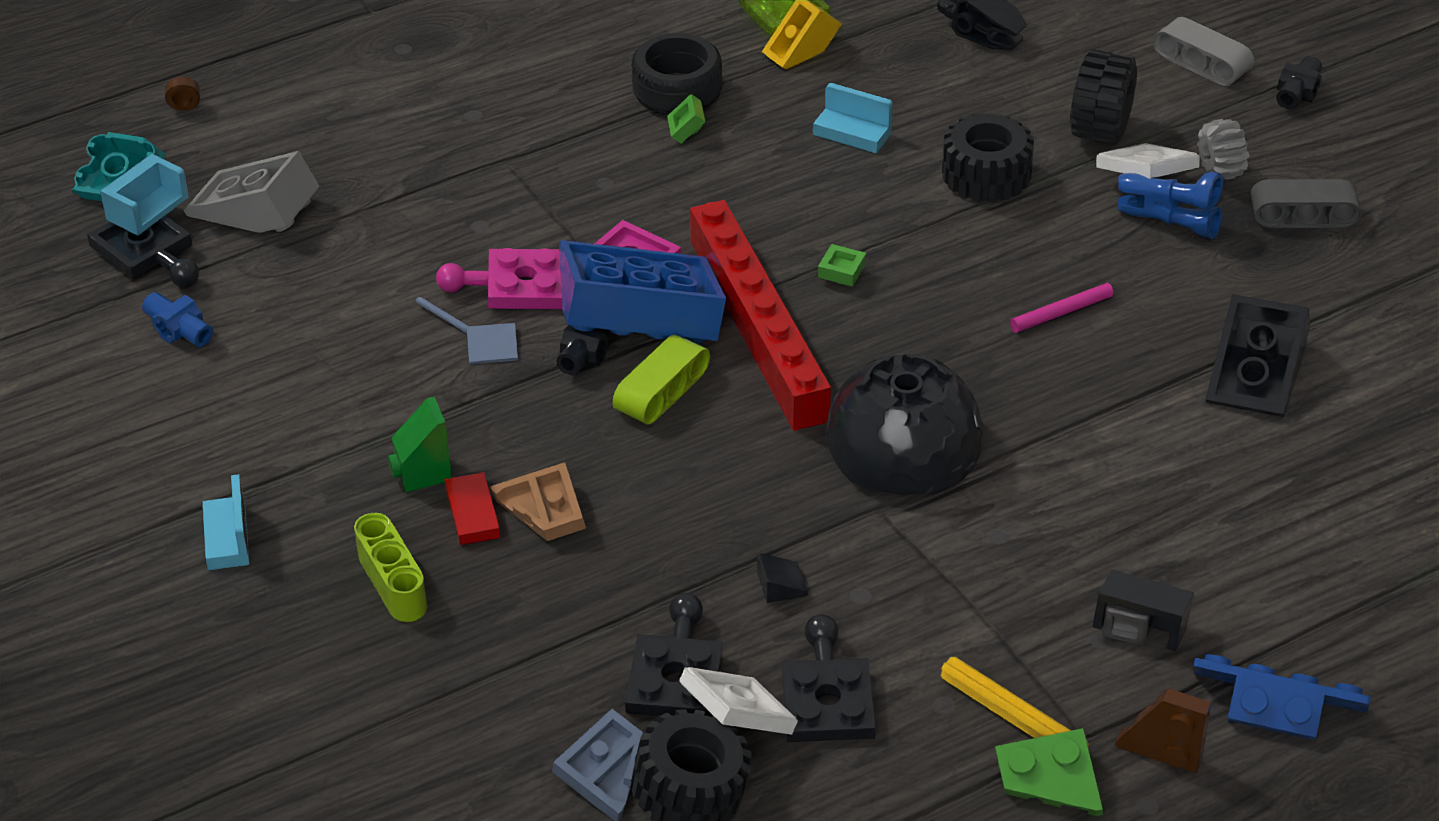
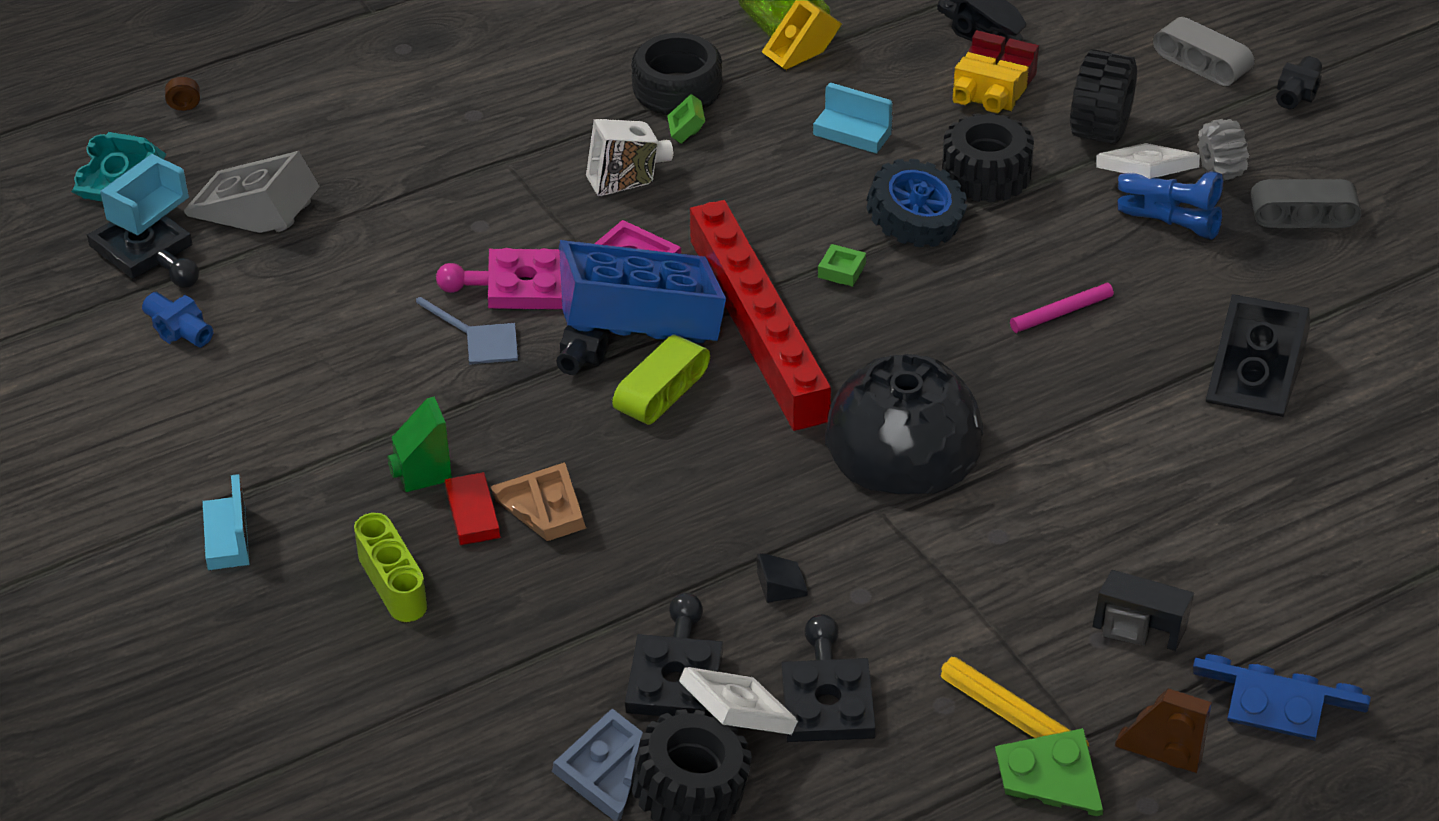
(623, 155): none -> torso
(913, 216): none -> black wheel
(994, 76): none -> yellow hips

